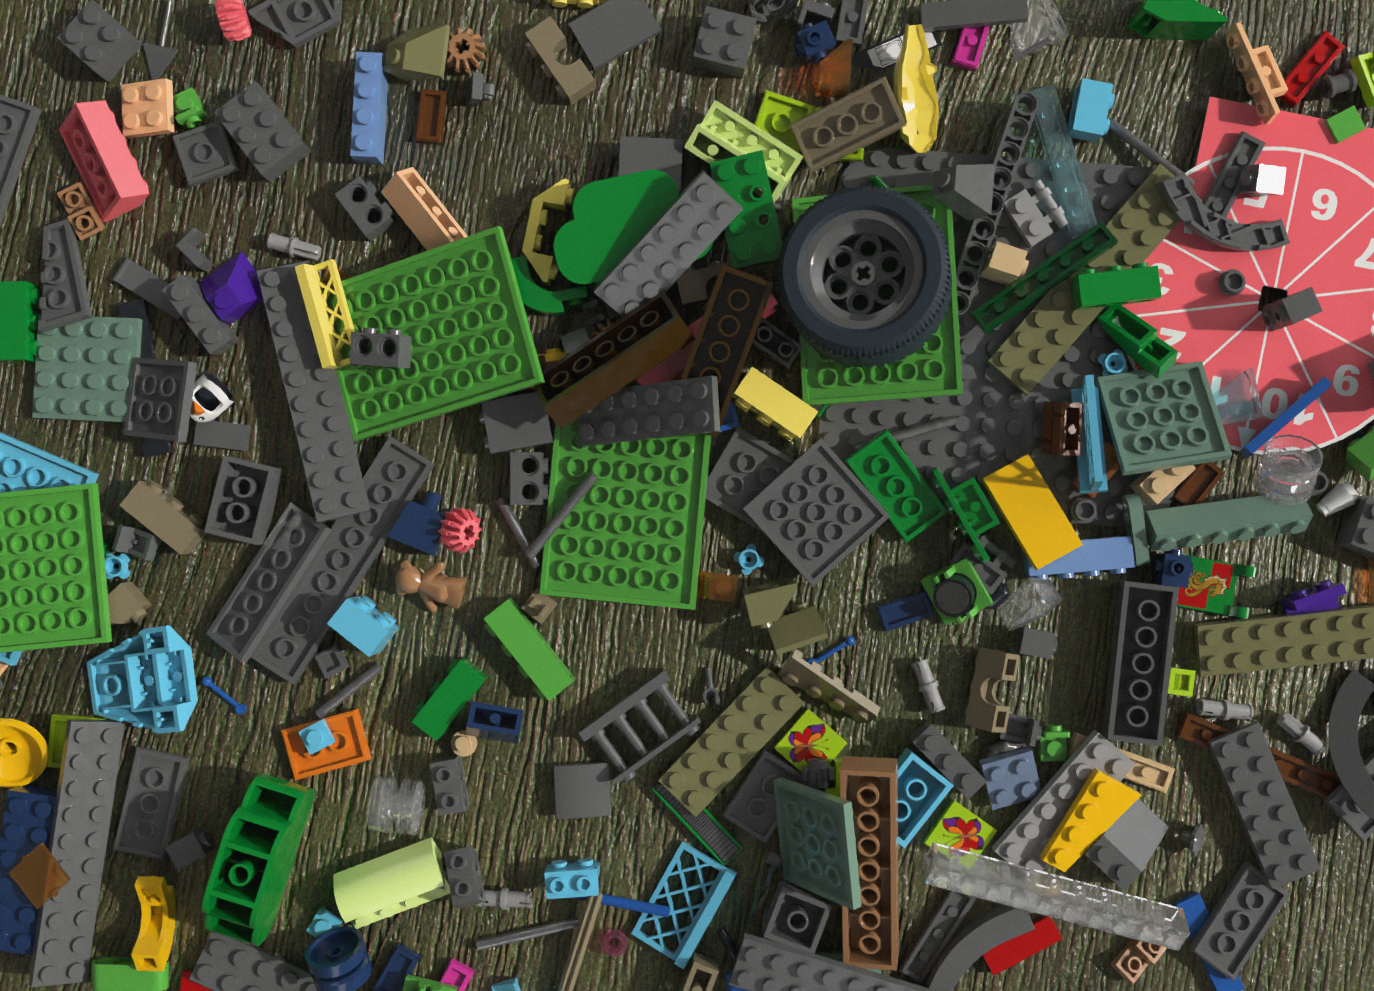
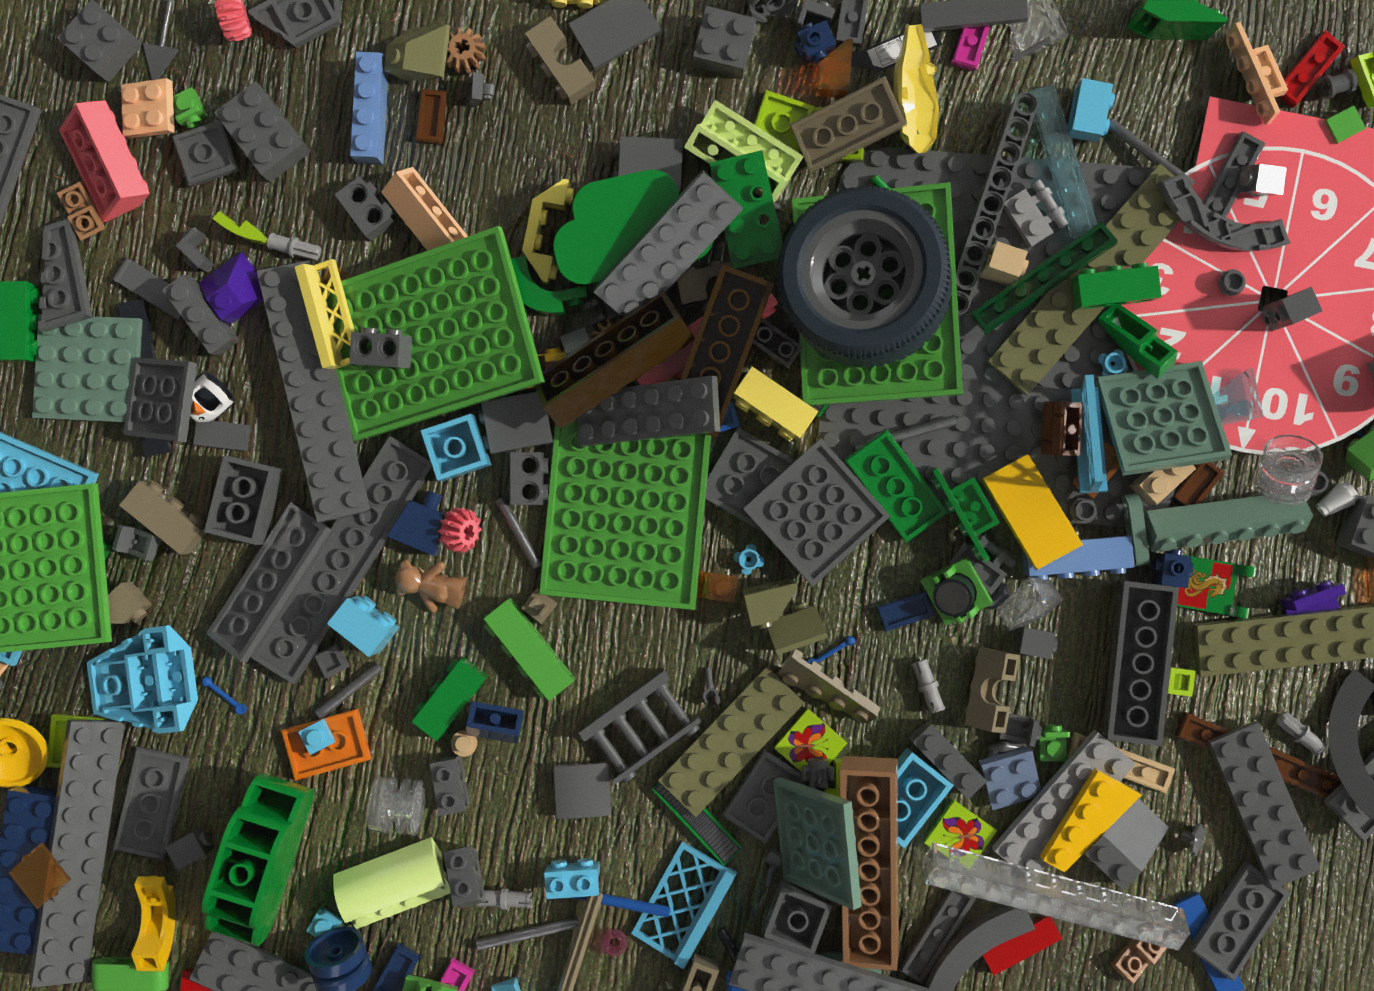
(111, 561): medium azure plate -> none
(246, 230): none -> lime slope
(456, 447): none -> medium azure brick
(561, 515): flat silver bar -> none
(965, 189): dark grey slope -> none
(1224, 709): light grey pin -> none
(1285, 418): blue tile -> none

